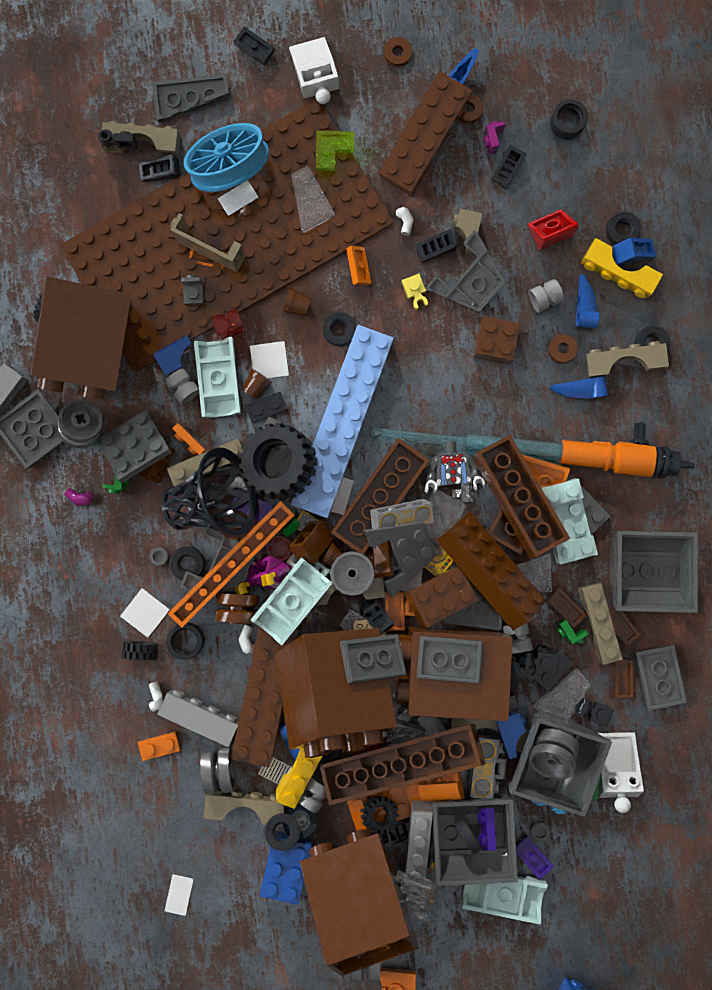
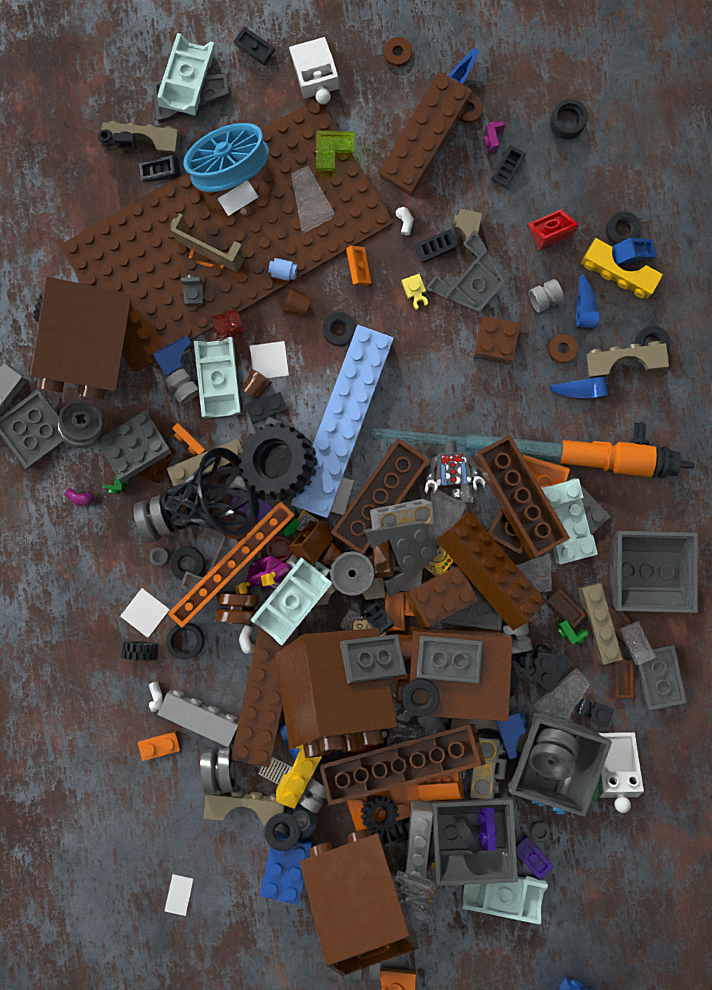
(151, 520): none -> flat silver wheel
(185, 75): none -> light aqua piece
(282, 269): none -> light blue brick
(430, 706): none -> black tyre
(637, 643): none -> clear plate

